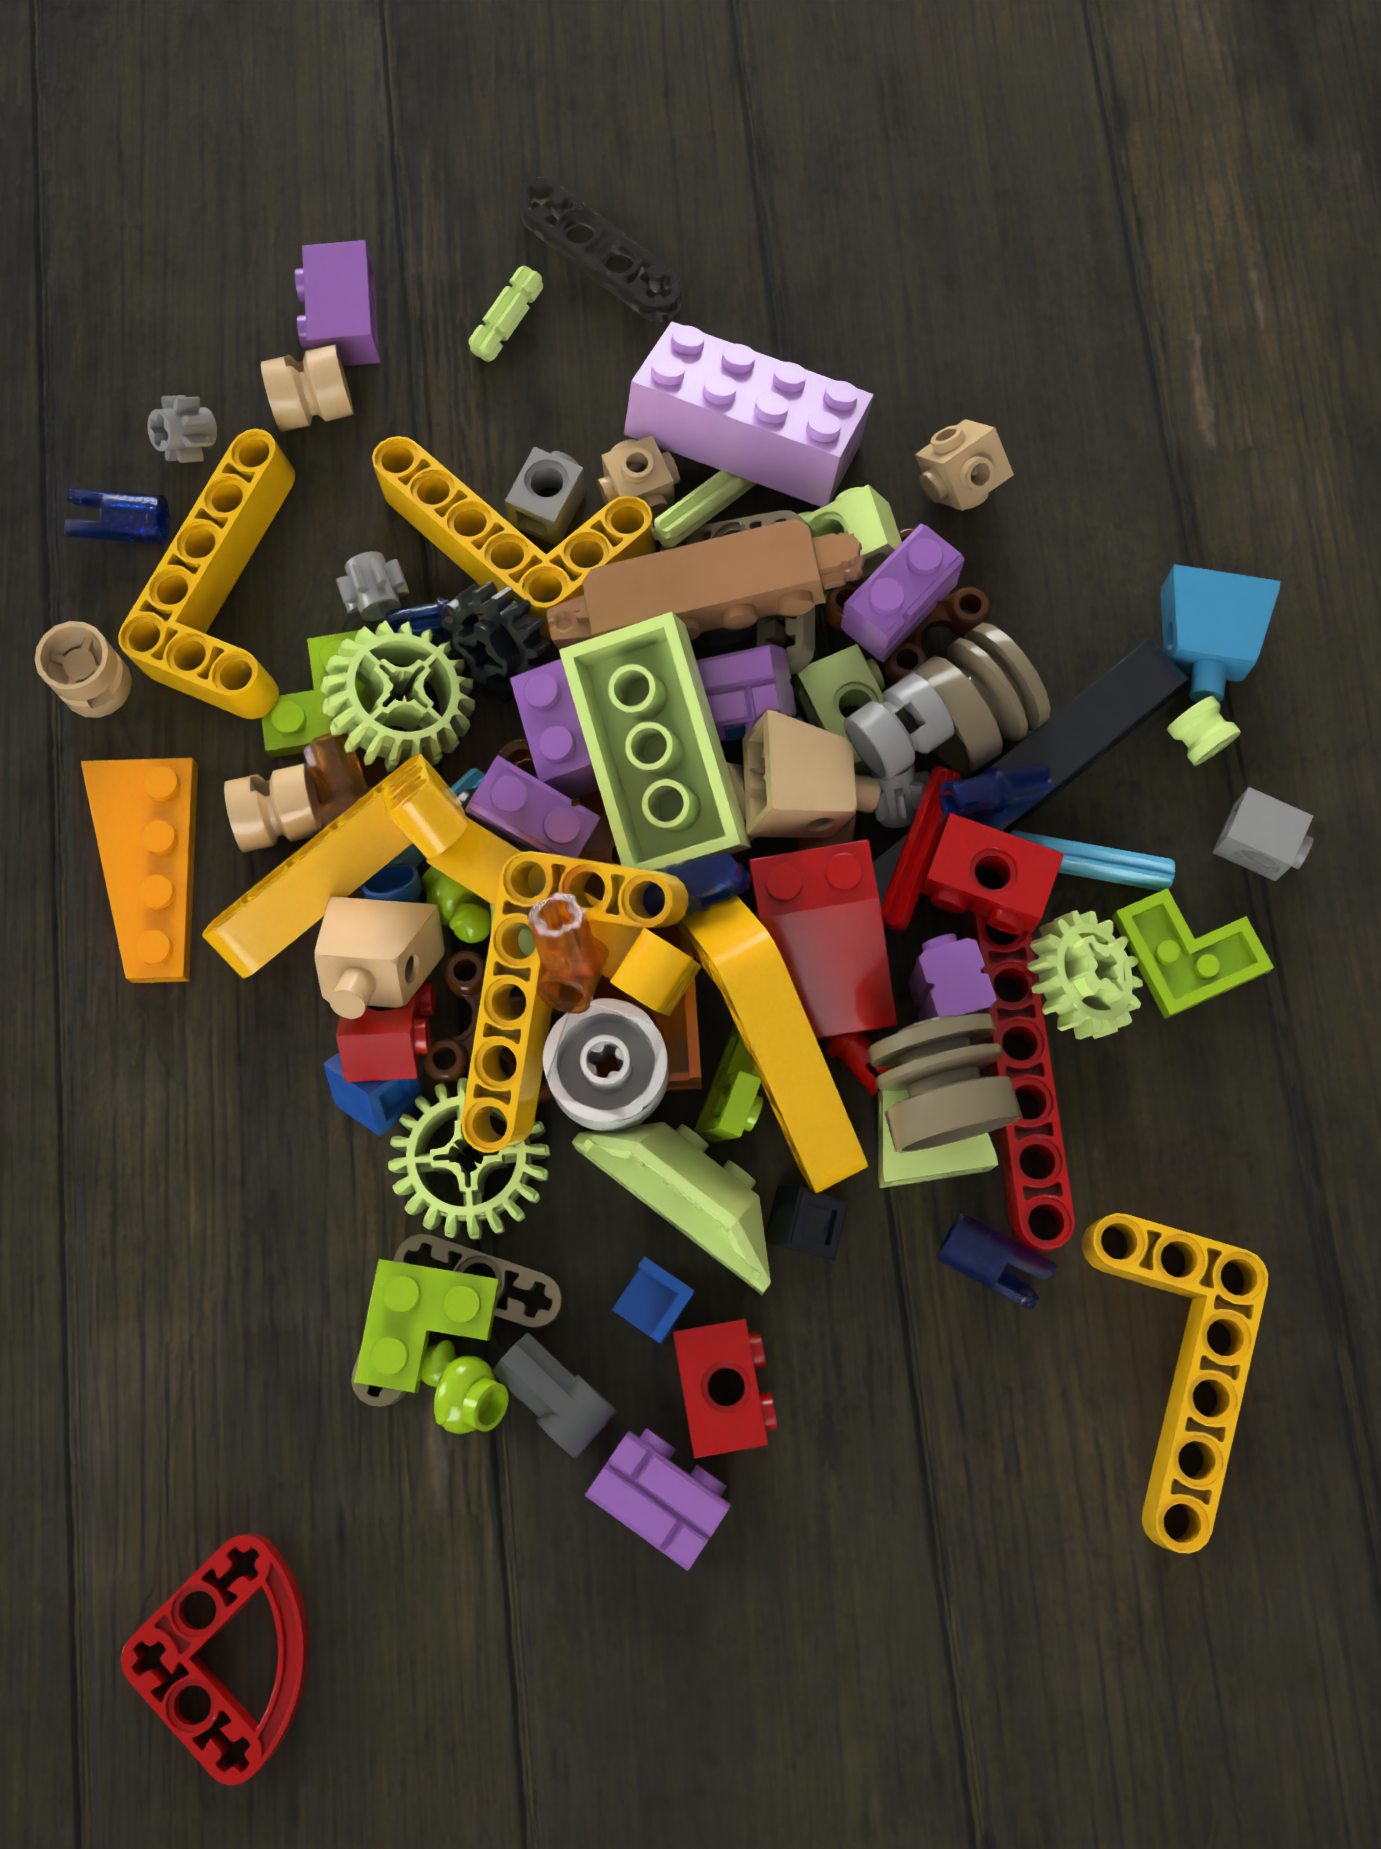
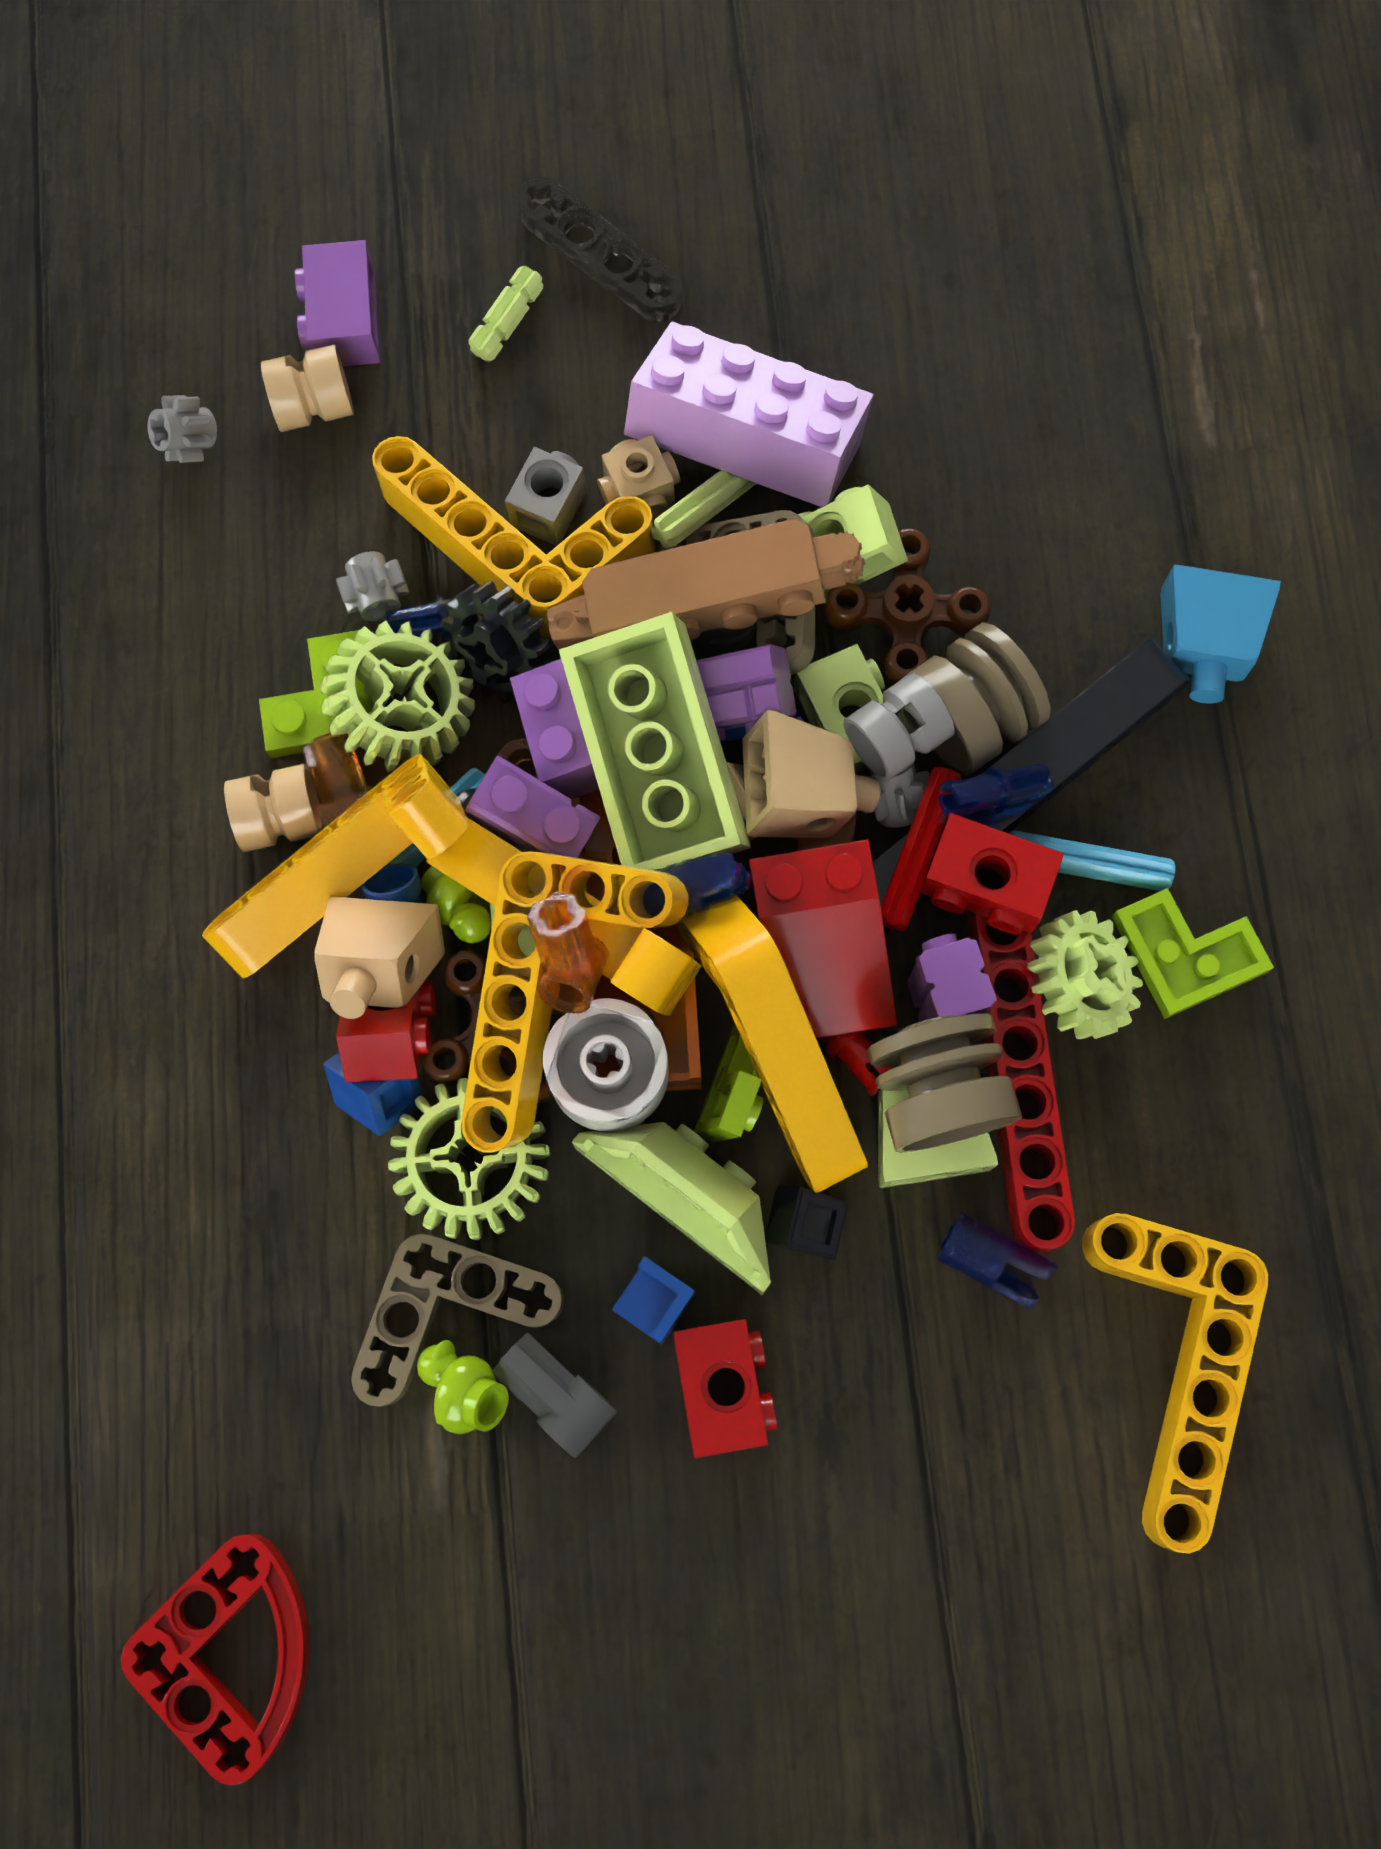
(83, 669): tan wheel -> none
(122, 516): clear blue hinge -> none
(147, 855): light orange wing -> none
(197, 573): yellow beam -> none
(407, 1306): lime plate -> none
(659, 1497): medium lavender brick -> none
(902, 592): medium lavender brick -> none
(963, 465): tan brick -> none
(1203, 730): yellowish green wheel -> none
(1265, 835): light grey brick -> none

